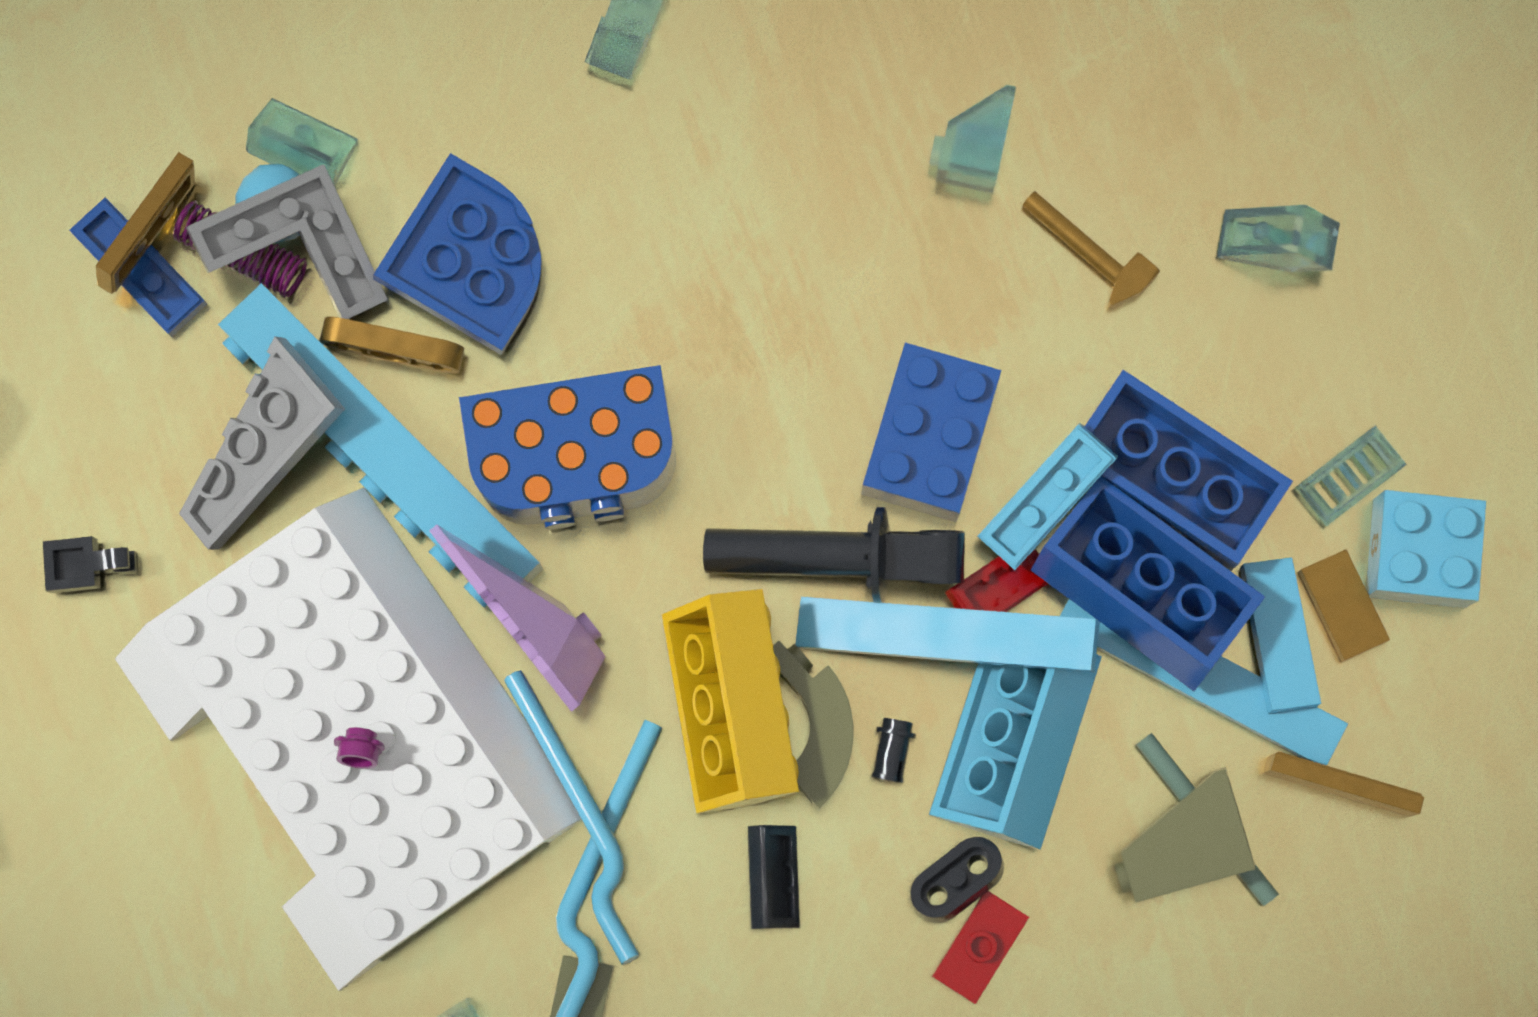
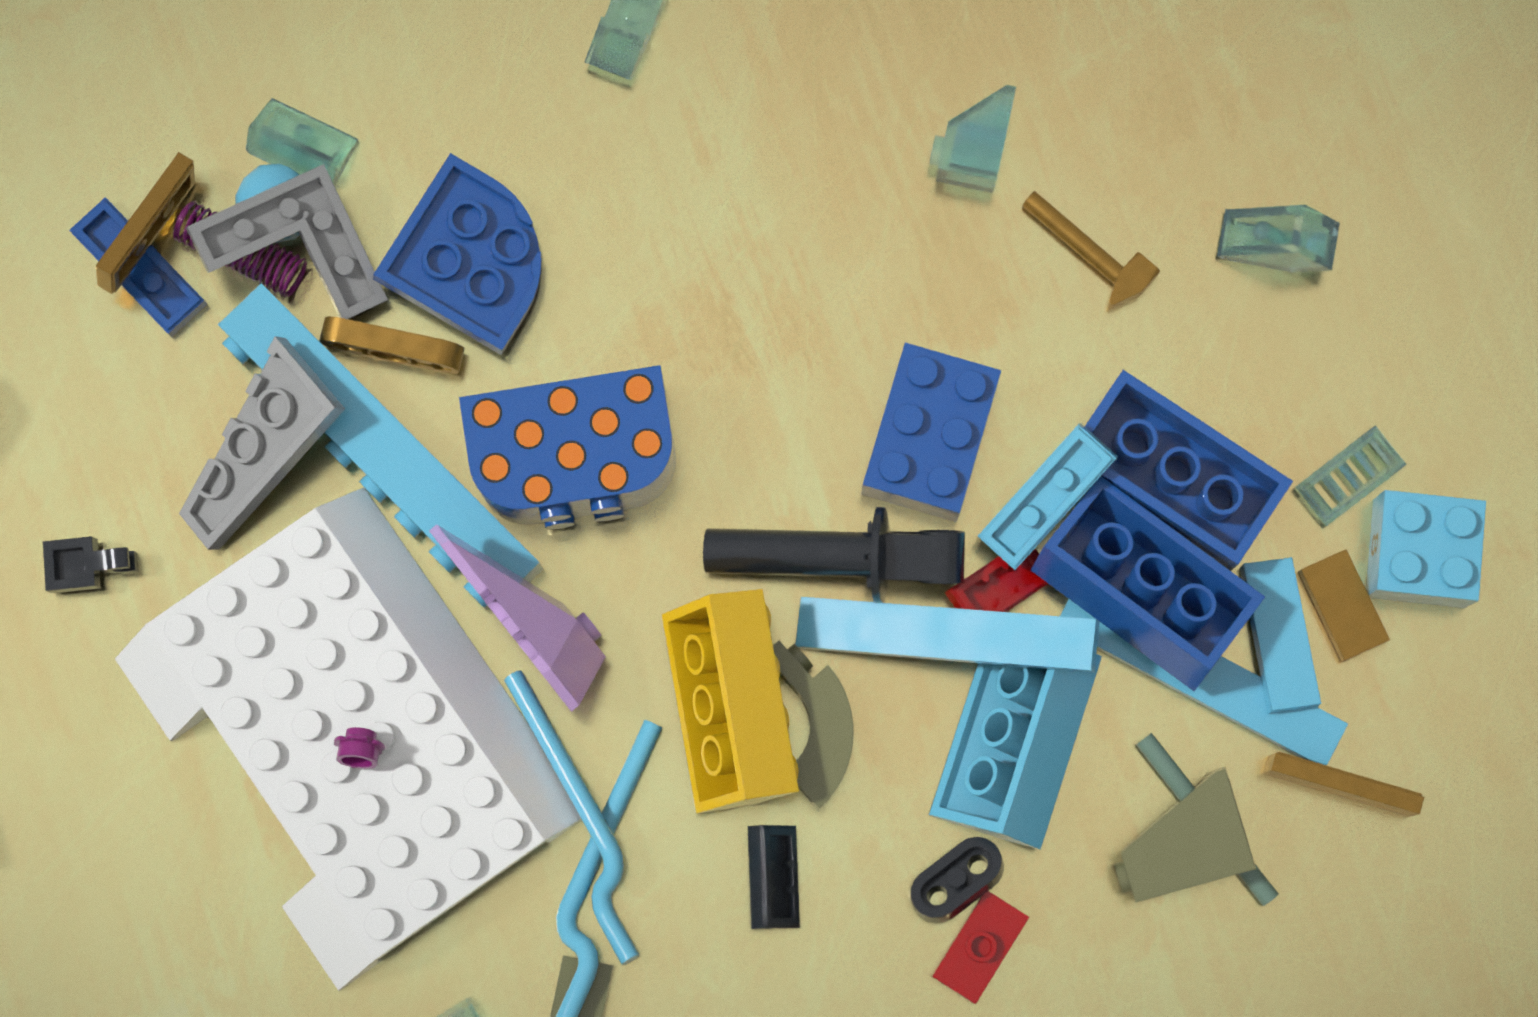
(892, 749): black pin -> none

